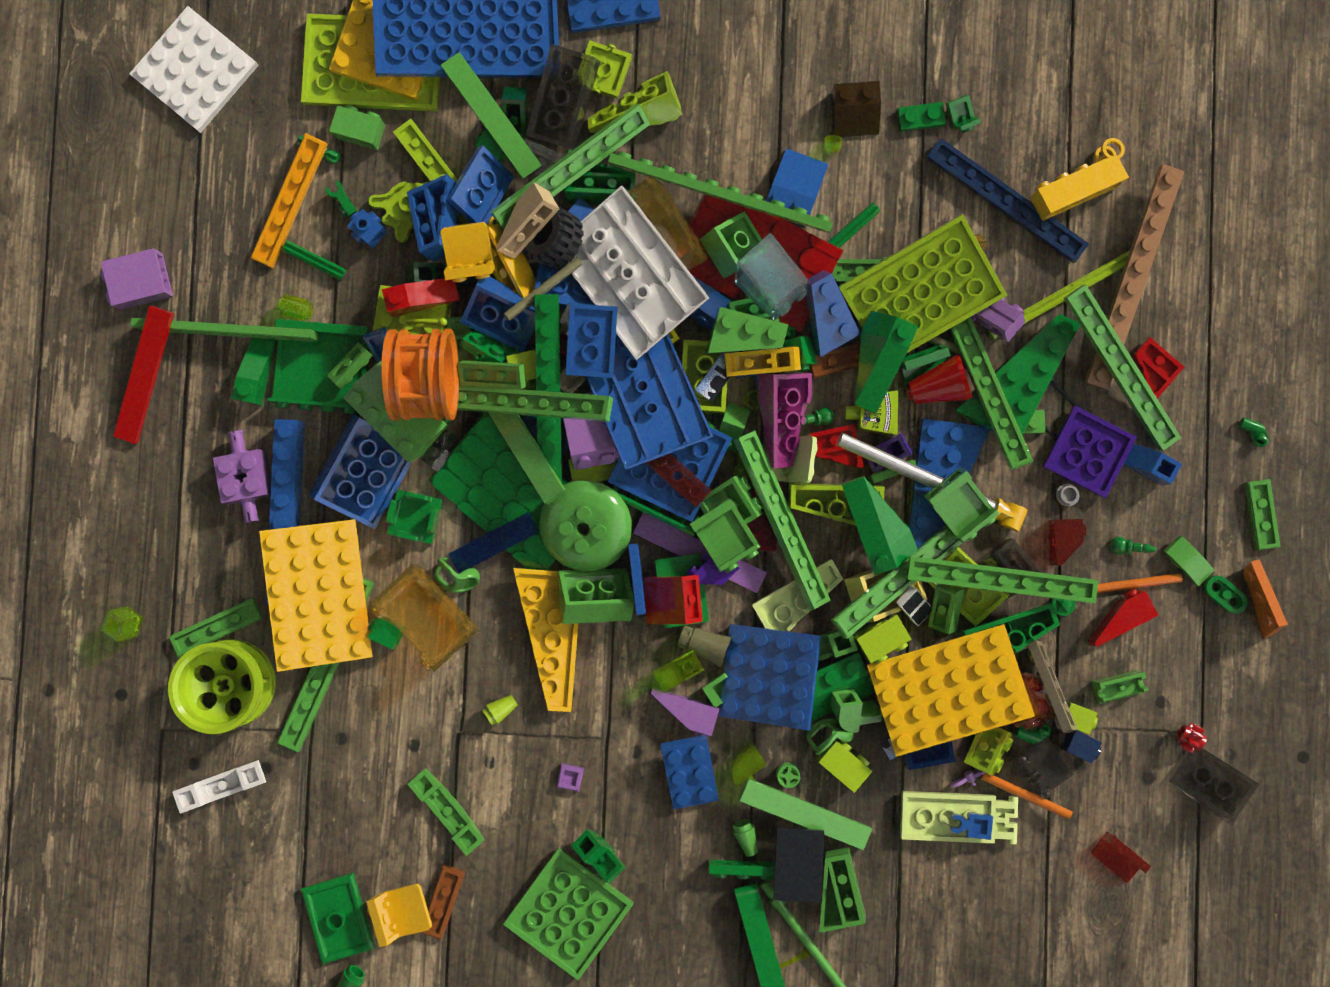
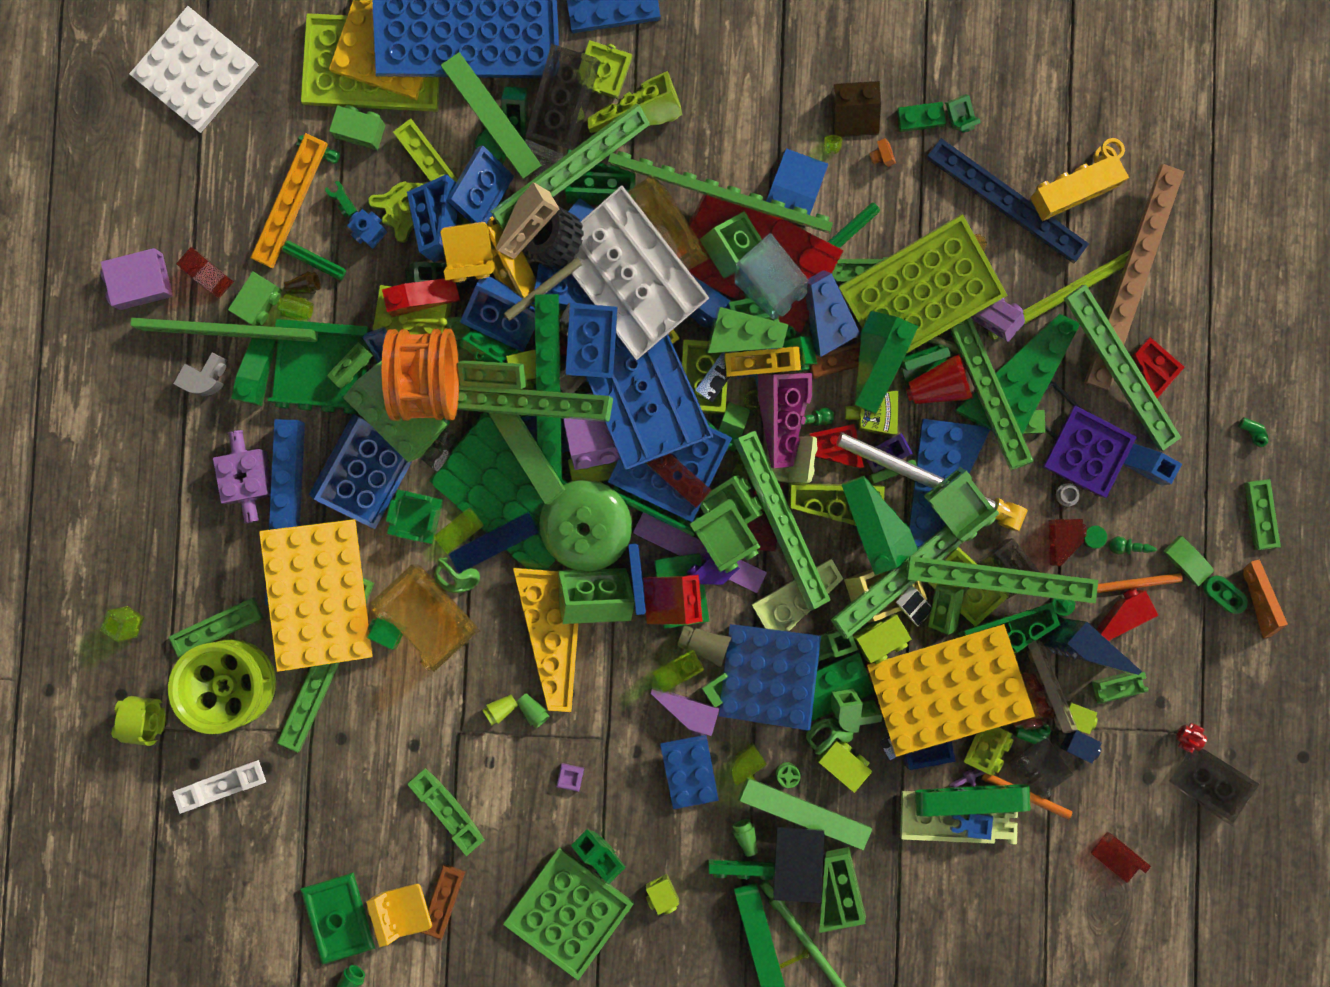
(138, 720): none -> lime brick
(143, 374): red tile -> none
(205, 272): none -> clear red slope
(205, 381): none -> light grey brick
(255, 300): none -> bright green brick
(304, 284): none -> dark brown cone
(458, 530): none -> clear neon green plate
(533, 711): none -> bright green cone
(662, 895): none -> lime brick
(883, 154): none -> orange tile
(972, 800): none -> green beam
(1085, 643): none -> dark blue slope
(1095, 537): none -> green tile

